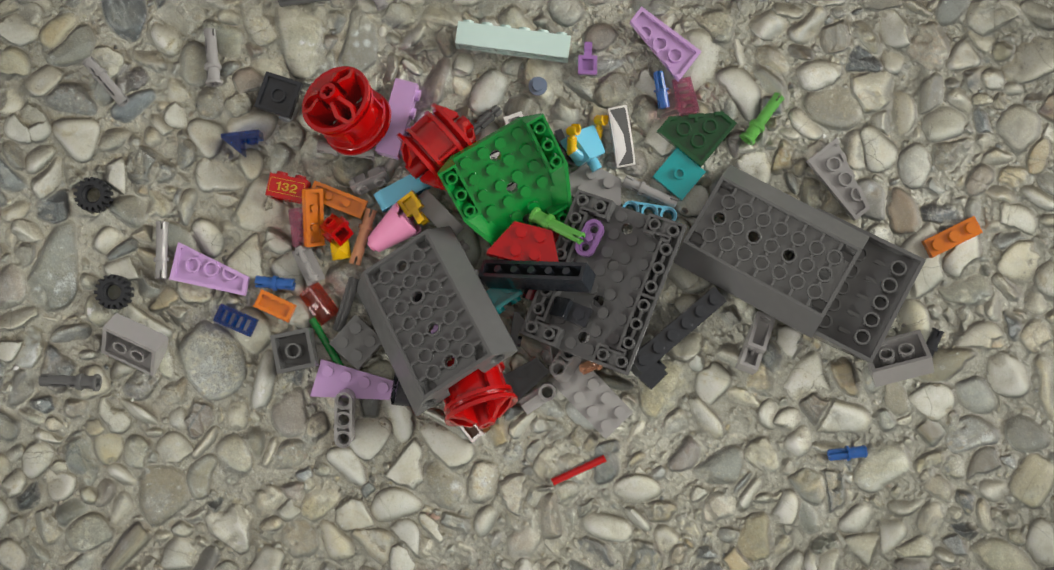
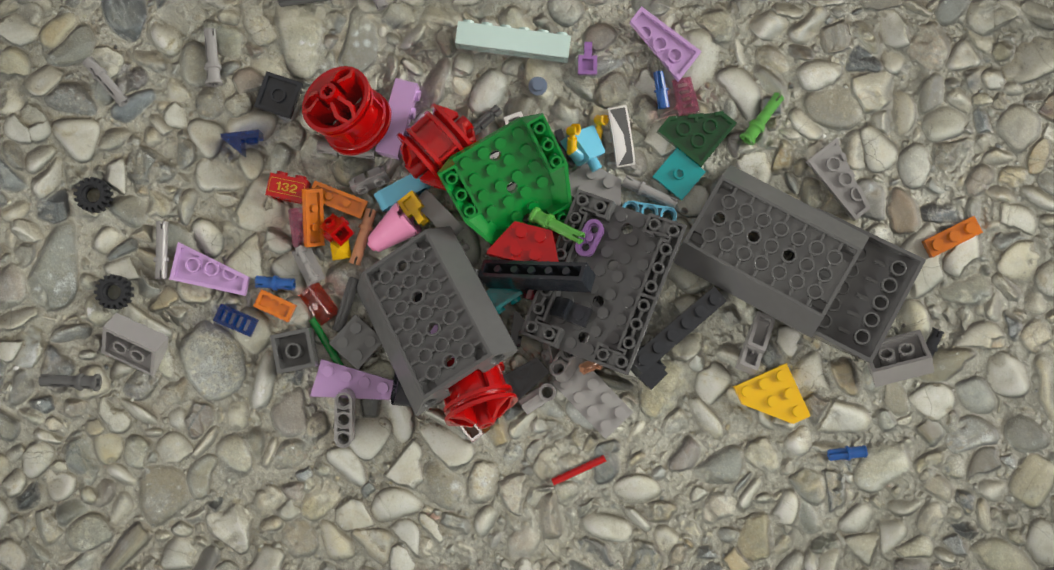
(774, 395): none -> yellow plate

